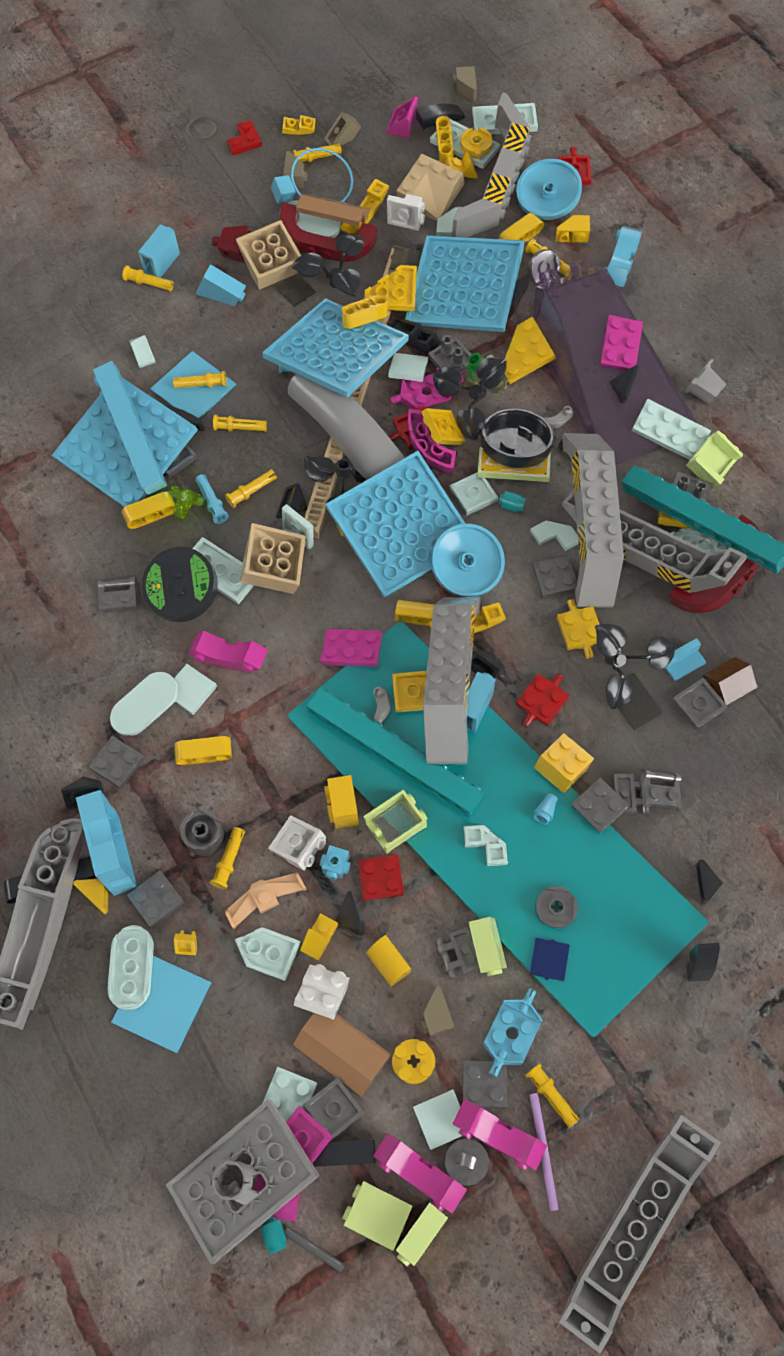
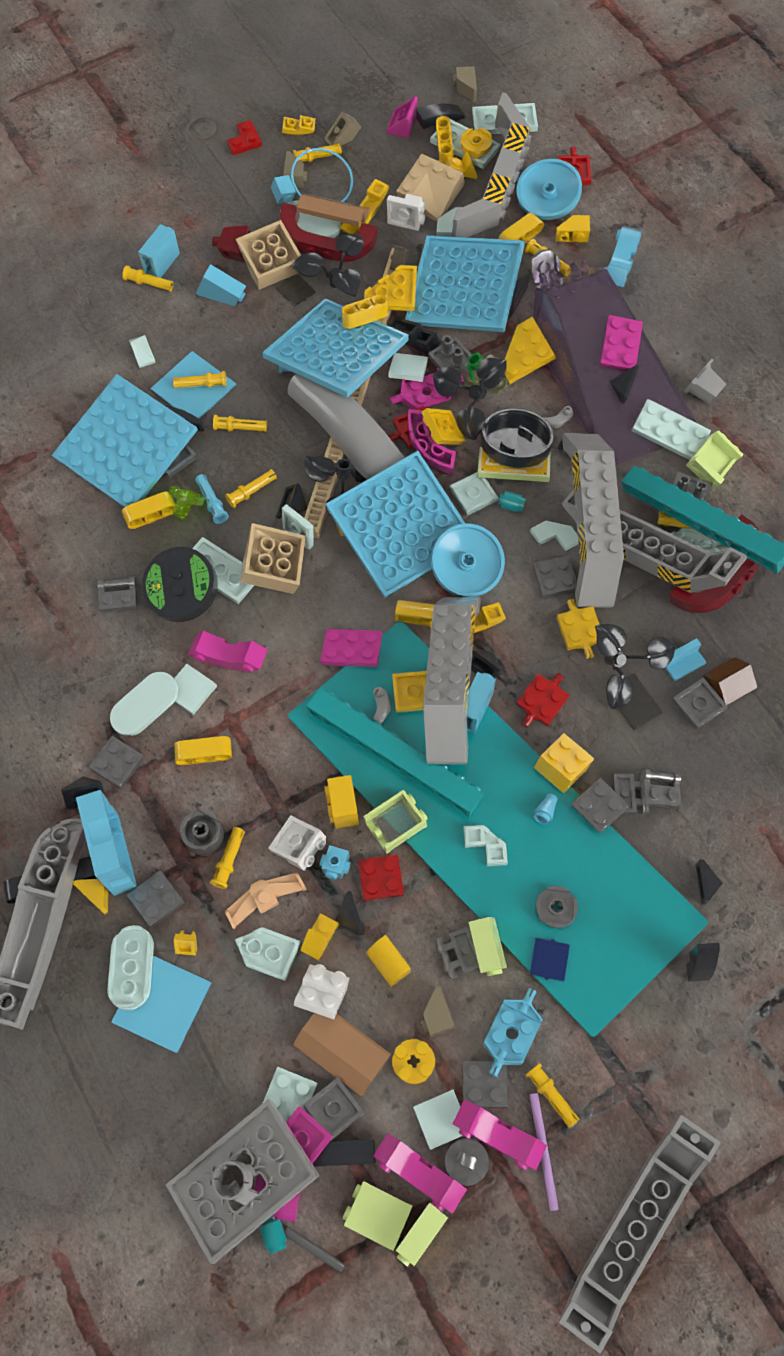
(129, 427): medium azure brick -> none

